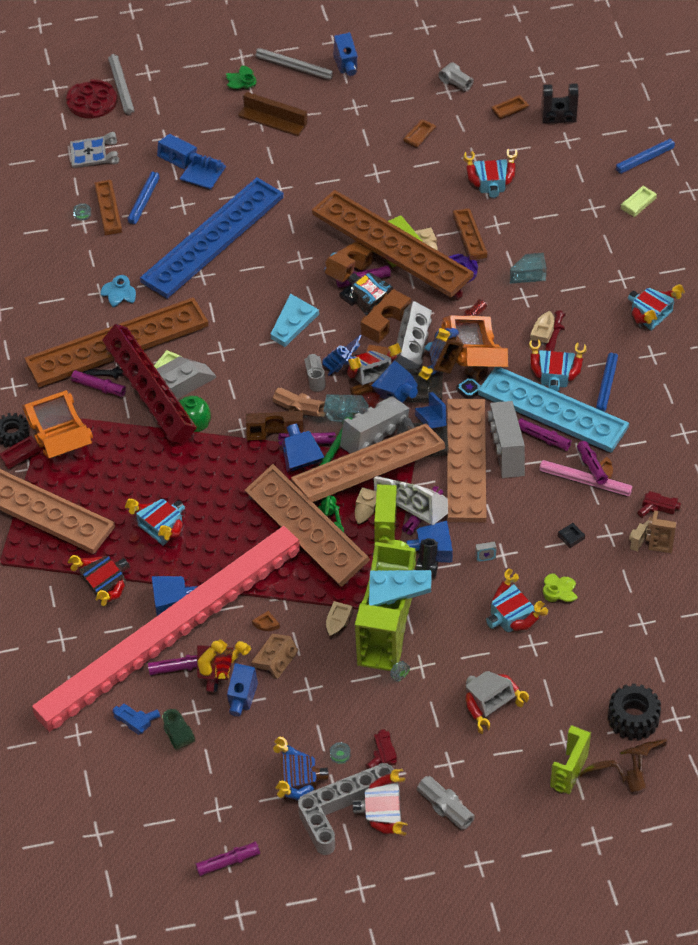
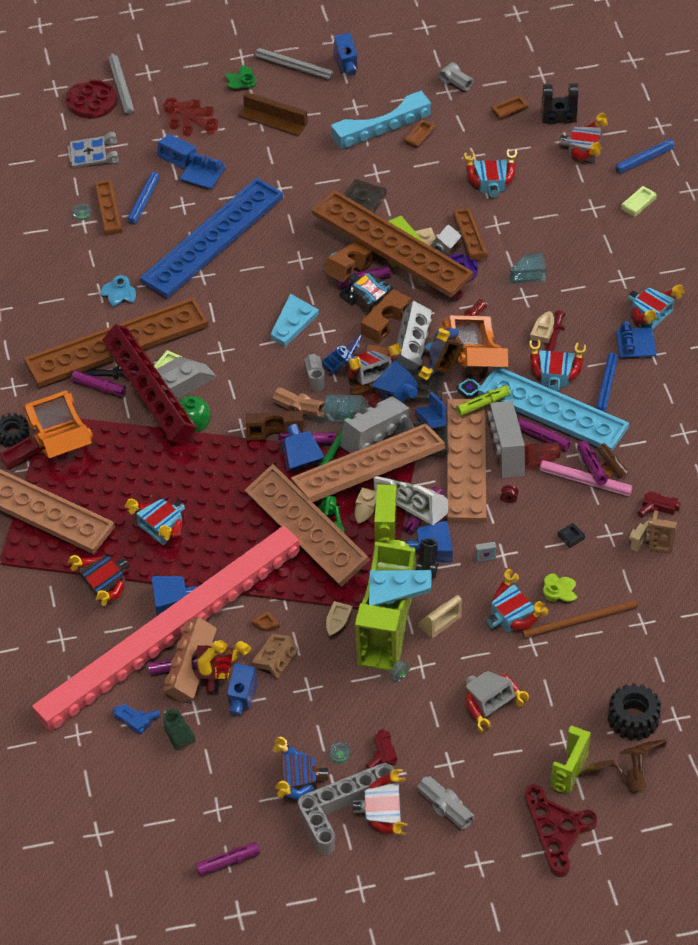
(172, 106): none -> clear red plant
(181, 680): none -> nougat arch
(352, 132): none -> medium azure arch
(366, 194): none -> clear smoke plate
(442, 617): none -> tan tile
(446, 240): none -> brick
(490, 397): none -> lime pin
(509, 494): none -> dark red bush
(538, 452): none -> clear red piece
(560, 836): none -> dark red beam
(579, 619): none -> dark orange piece
(585, 140): none -> torso
(612, 460): none -> reddish brown axle
(635, 341): none -> blue hinge

